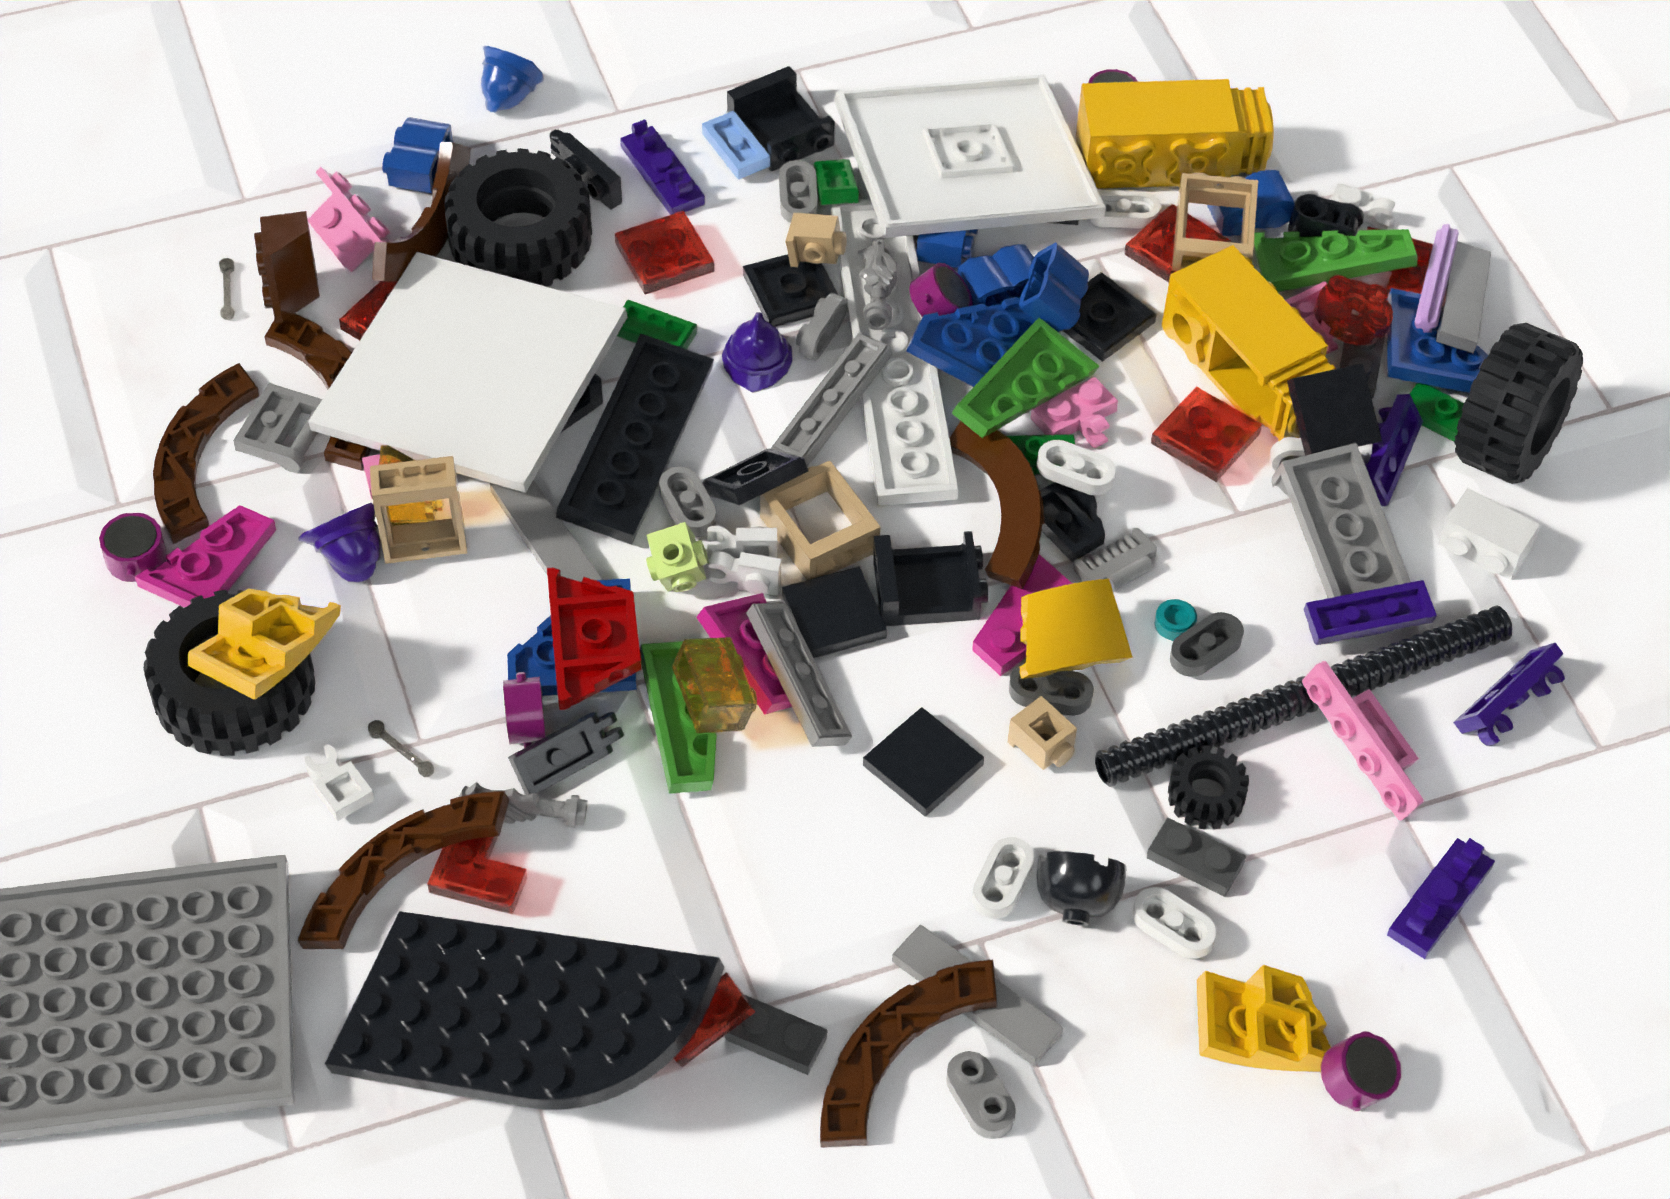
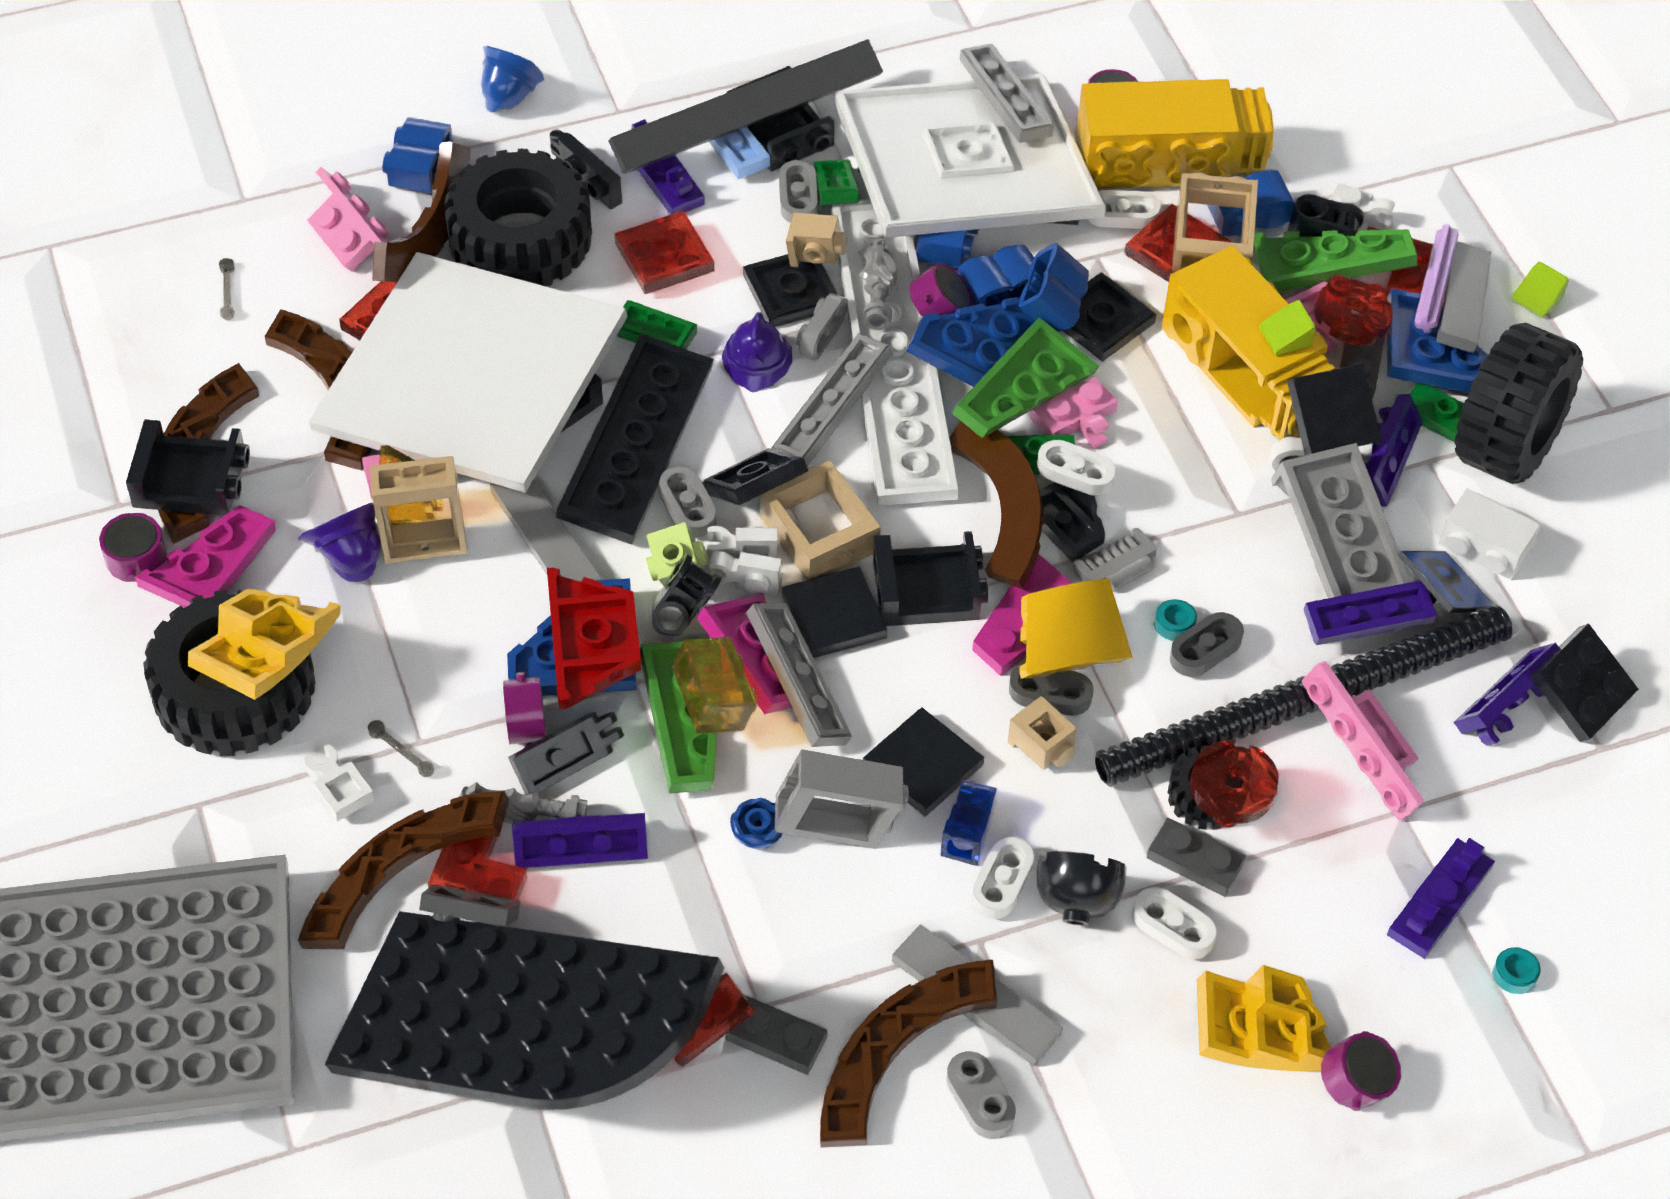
(186, 472): none -> black panel
(271, 423): light grey plate -> none
(286, 263): reddish brown slope -> none
(454, 903): none -> dark grey plate
(580, 840): none -> dark purple plate
(686, 590): none -> black piece
(745, 106): none -> dark grey tile
(750, 813): none -> blue plate
(840, 779): none -> light grey window
(969, 822): none -> clear blue leg
(1006, 92): none -> light grey tile
(1206, 434): clear red plate -> none
(1231, 804): none -> clear red plate
(1288, 329): none -> lime slope
(1446, 581): none -> piece
(1516, 970): none -> teal tile
(1541, 289): none -> lime slope
(1584, 682): none -> black plate

